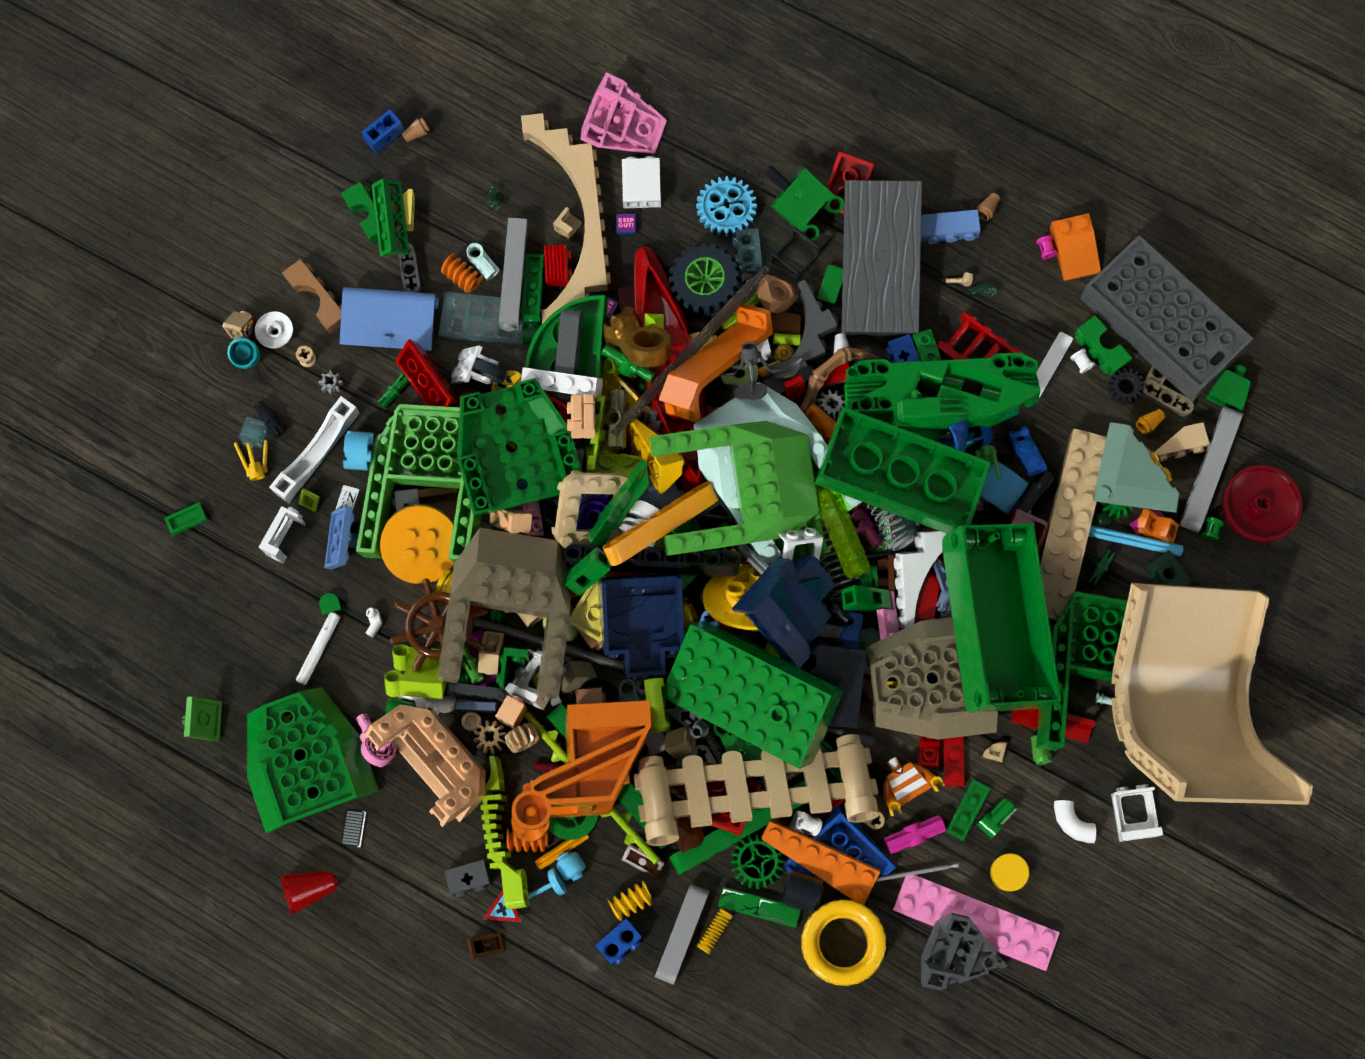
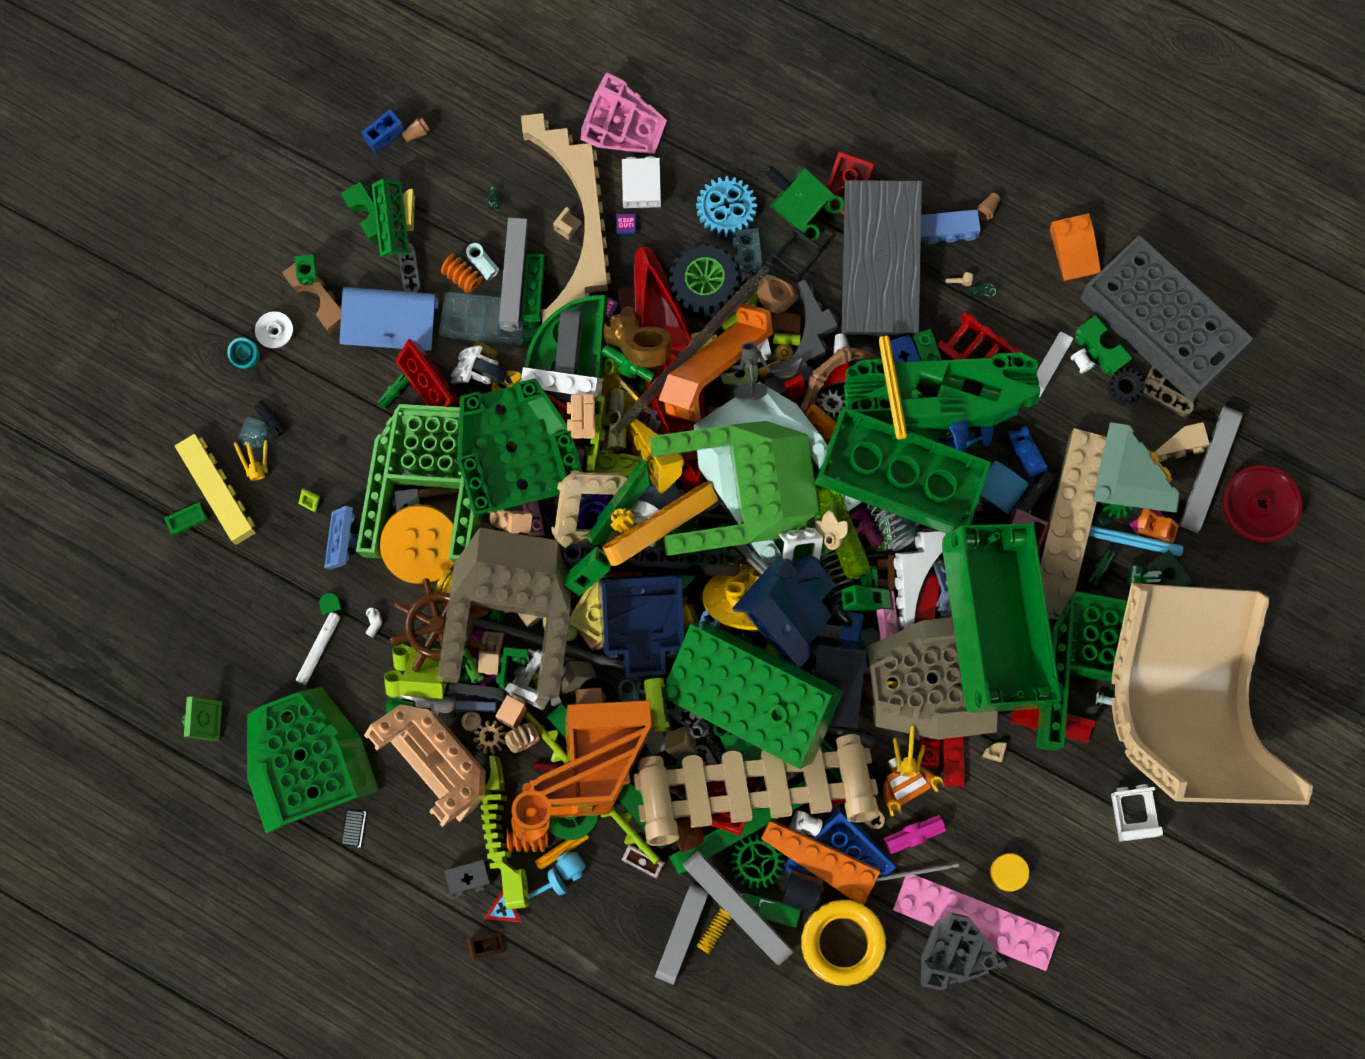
(215, 489): none -> light yellow brick
(239, 325): tan slope -> none
(269, 545): white window -> none
(297, 473): white arch -> none
(302, 263): none -> green brick
(307, 888): red cone -> none
(311, 358): tan bush -> none
(328, 387): light grey gear -> none
(347, 497): white sticker -> none
(358, 450): medium azure brick -> none
(368, 749): bright pink pin -> none
(487, 351): none -> clear yellow pin
(556, 265): red brick -> none
(615, 937): blue brick -> none
(622, 520): none -> yellow gear
(630, 901): yellow piece -> none
(654, 320): lime slope -> none
(738, 907): none -> light grey beam
(831, 285): green tile -> none
(831, 528): none -> tan plate
(893, 388): none -> yellow axle
(908, 766): none -> yellow plant
(968, 810): green tile -> none
(988, 453): bright green plant -> none
(994, 821): green piece -> none
(1040, 756): bright green cone -> none
(1047, 248): dark pink bush -> none
(1072, 824): white cylinder -> none
(1142, 576): none -> dark green axle
(1150, 421): light orange cone -> none
(1212, 536): green bush -> none
(1230, 389): green torso -> none

